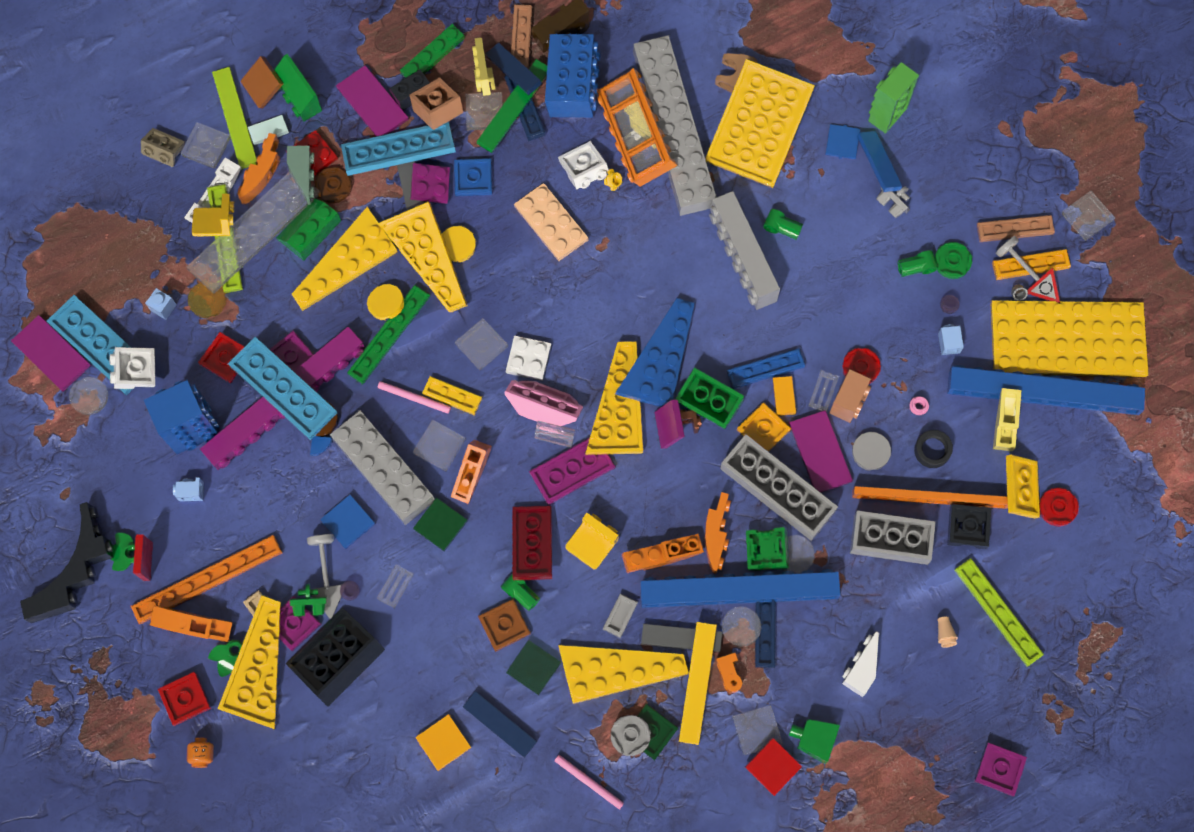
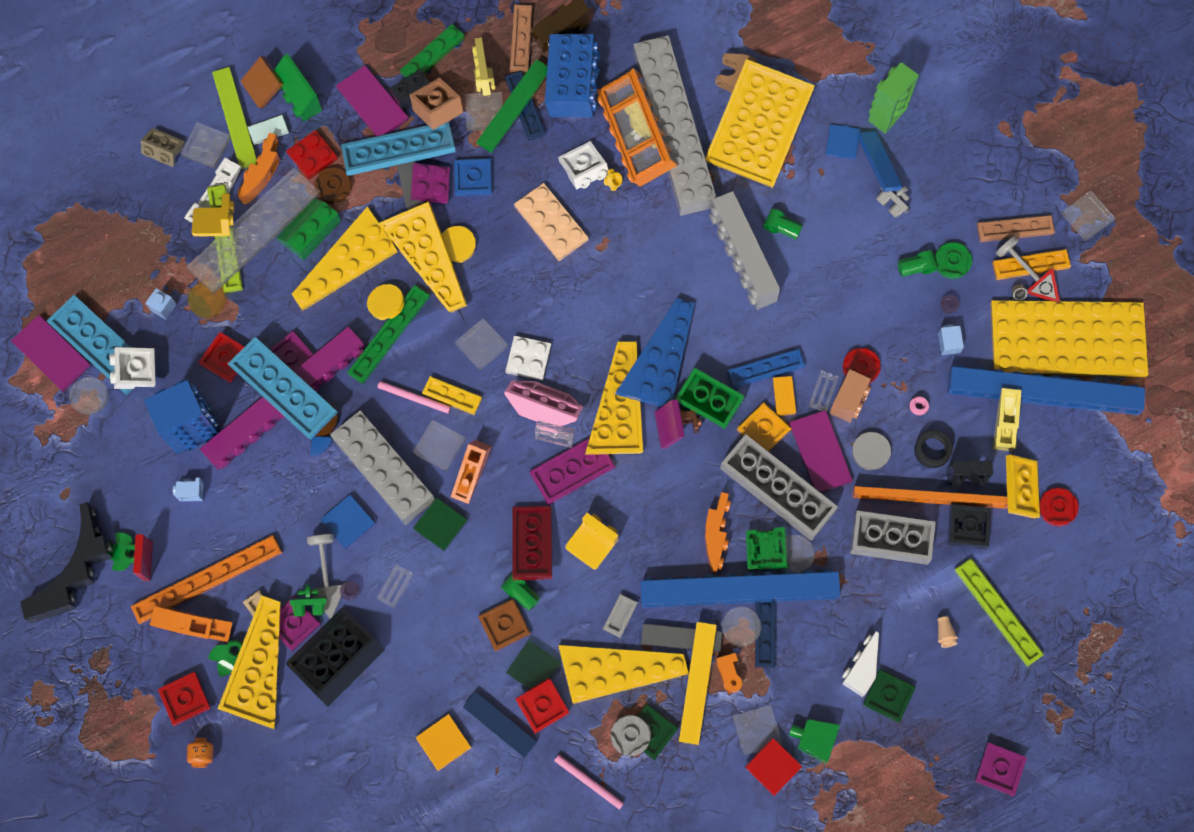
(299, 165): sand green slope -> none
(513, 69): dark blue tile -> none
(542, 705): none -> red plate
(662, 554): orange slope -> none
(889, 696): none -> dark green tile
(974, 471): none -> black brick

